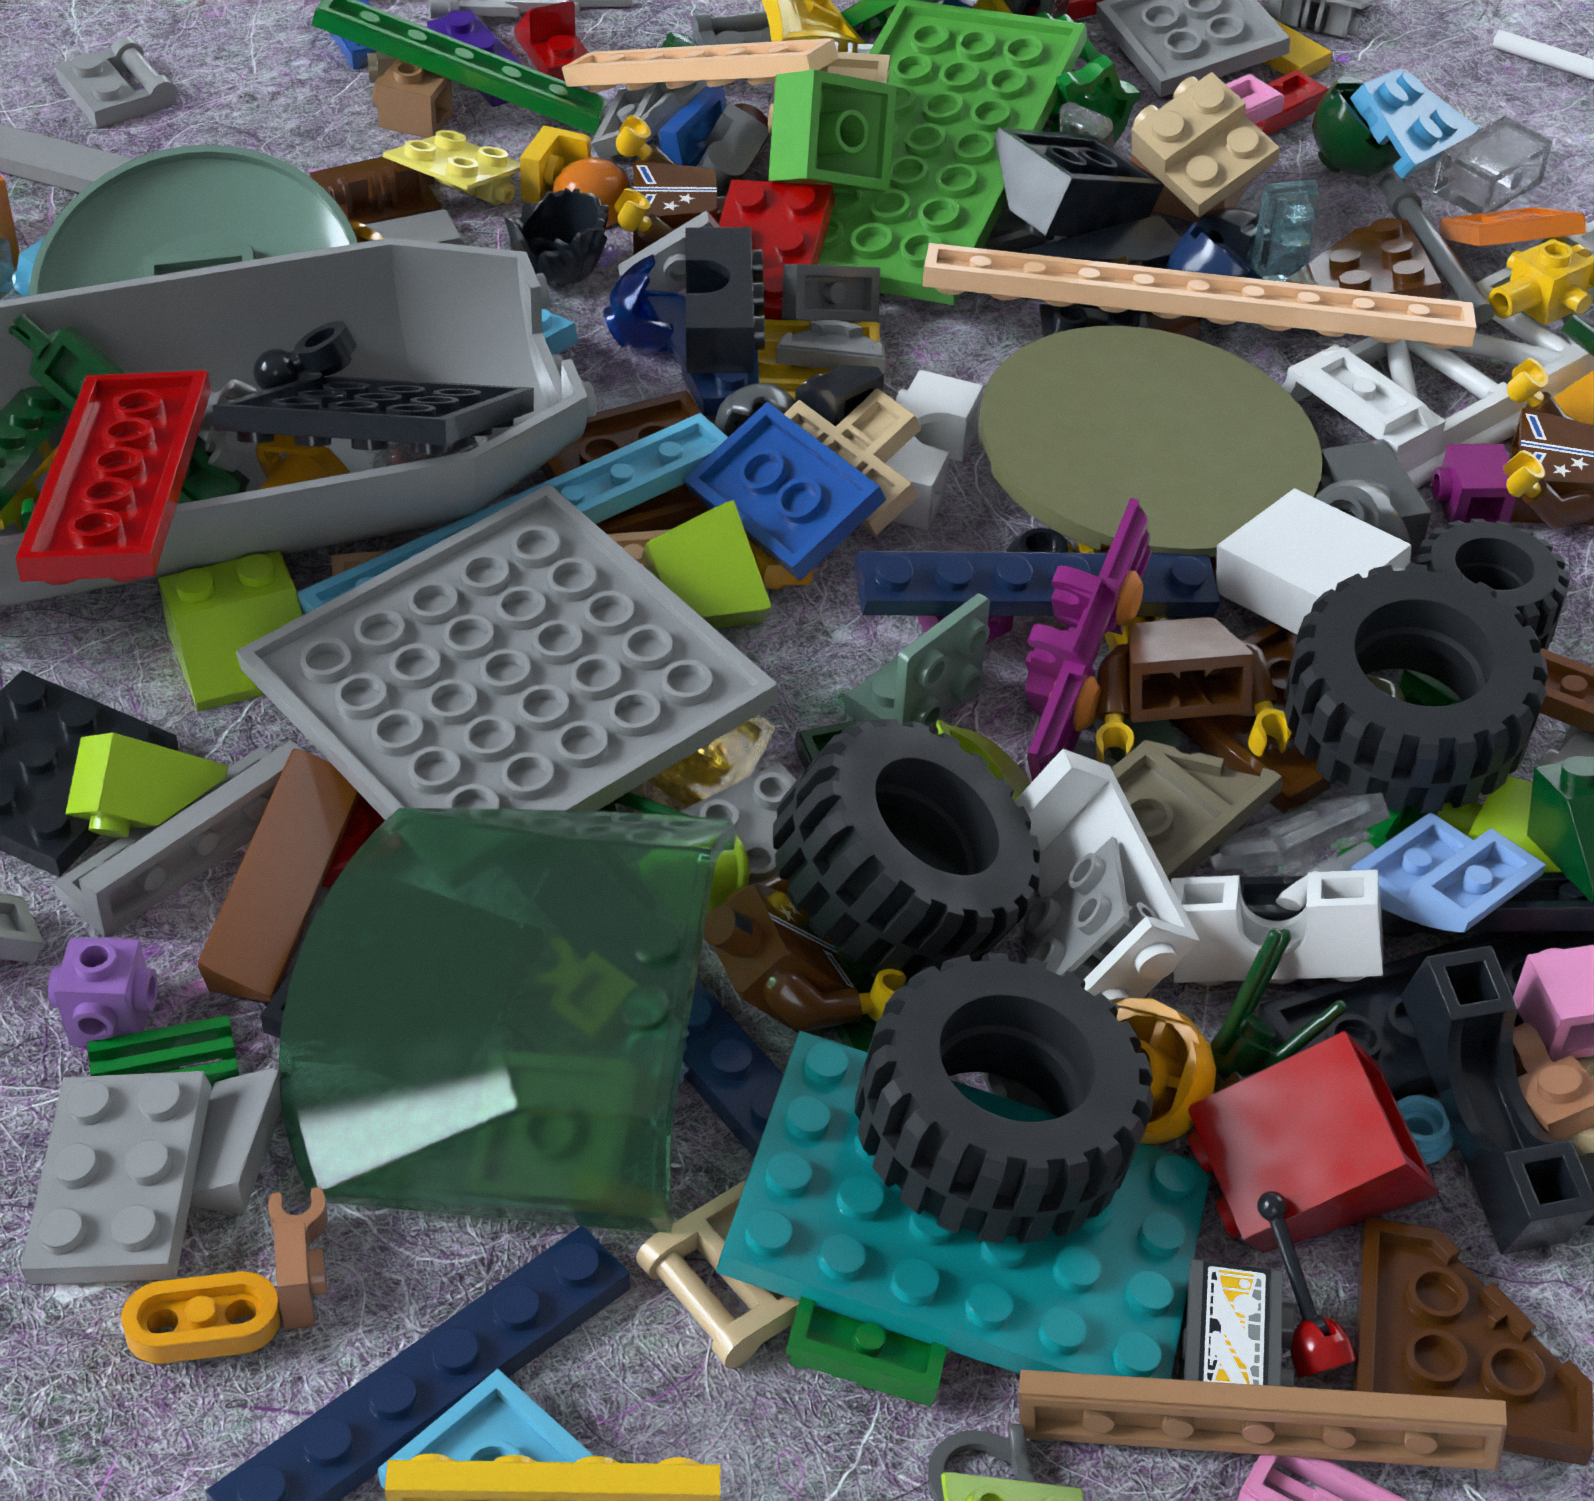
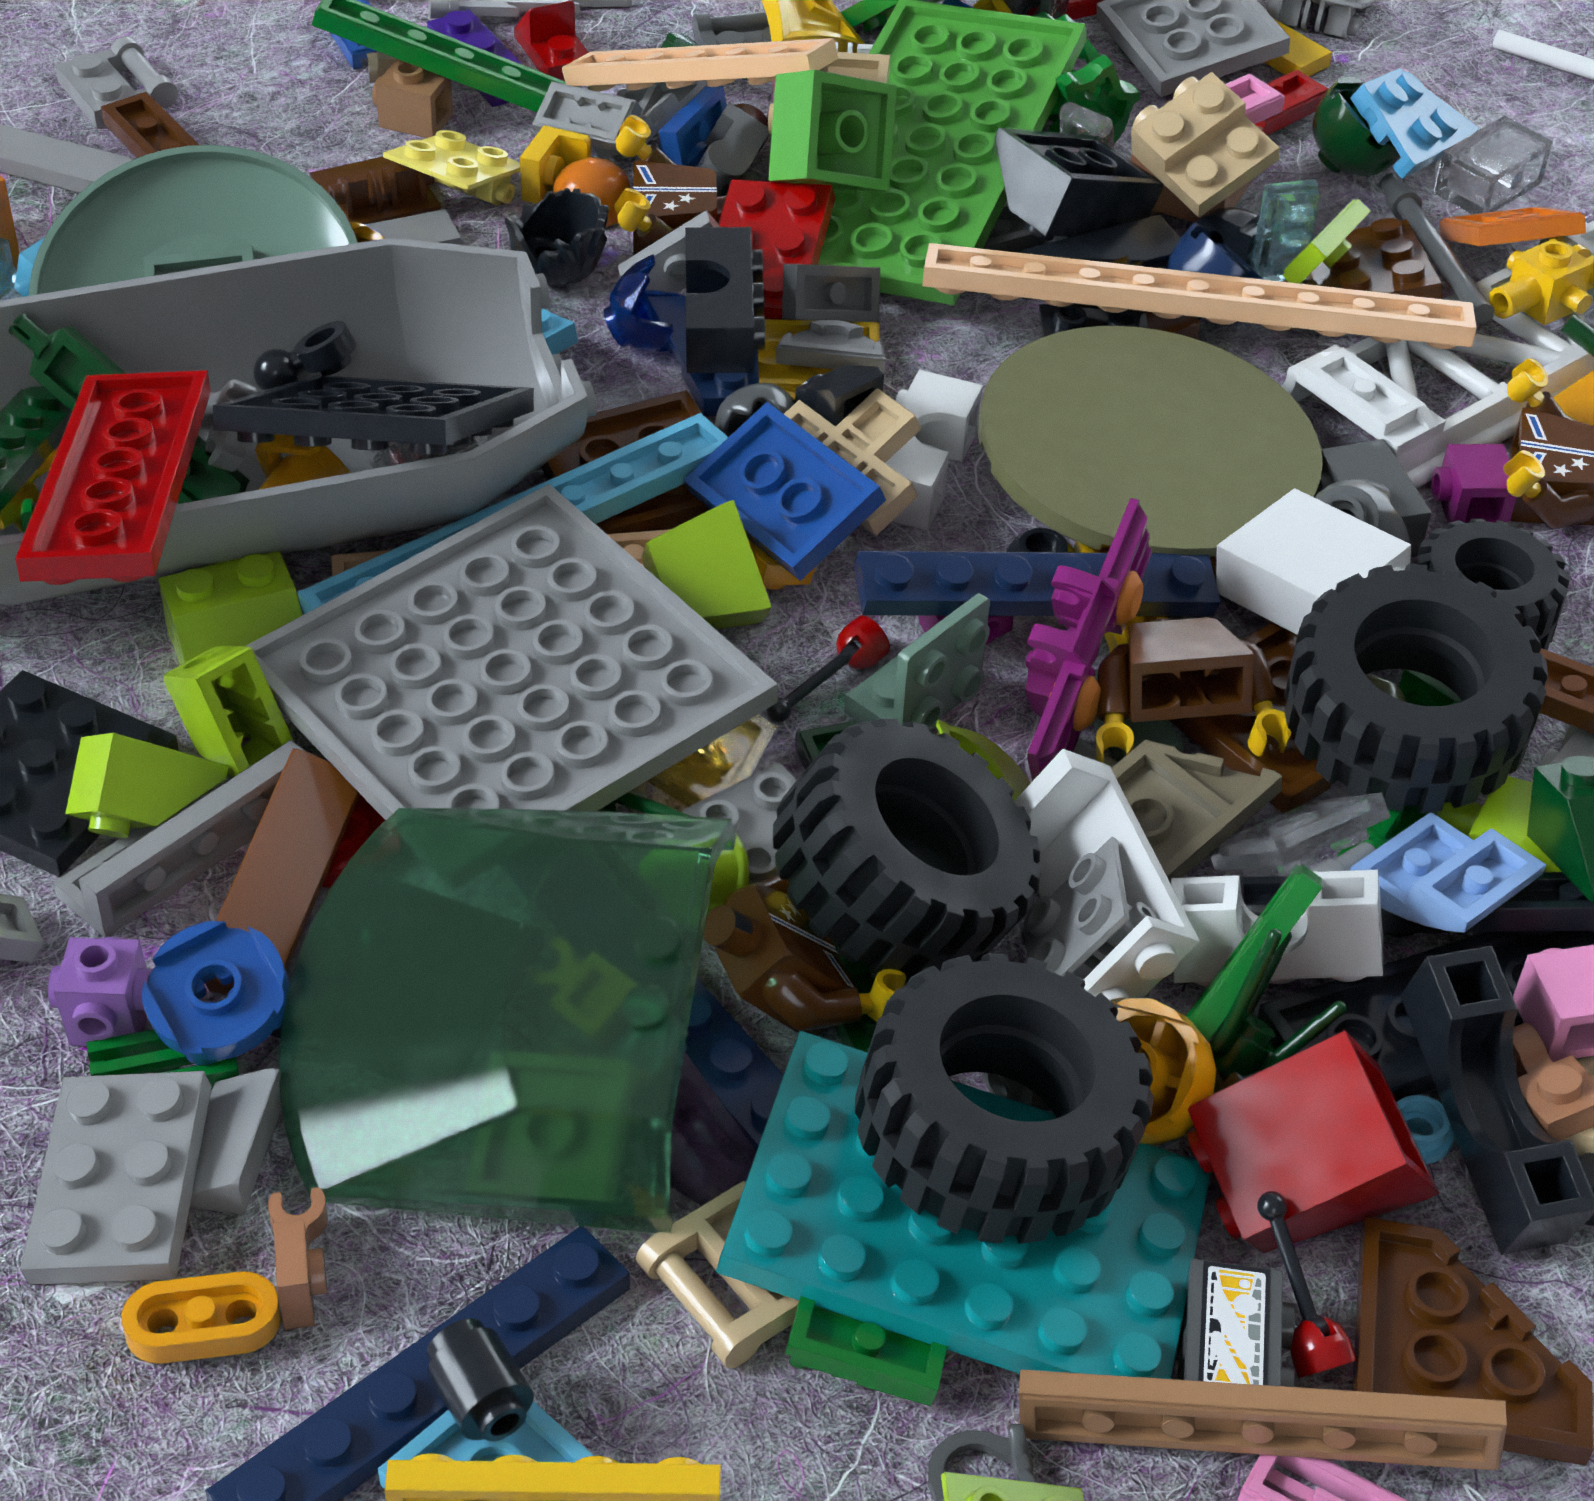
(144, 125): none -> reddish brown plate
(221, 1028): none -> blue plate
(226, 699): none -> lime torso
(478, 1380): none -> black brick
(585, 113): none -> light grey plate
(706, 1142): none -> clear purple slope
(858, 645): none -> hinge
(1280, 913): none -> green tile
(1328, 244): none -> lime plate

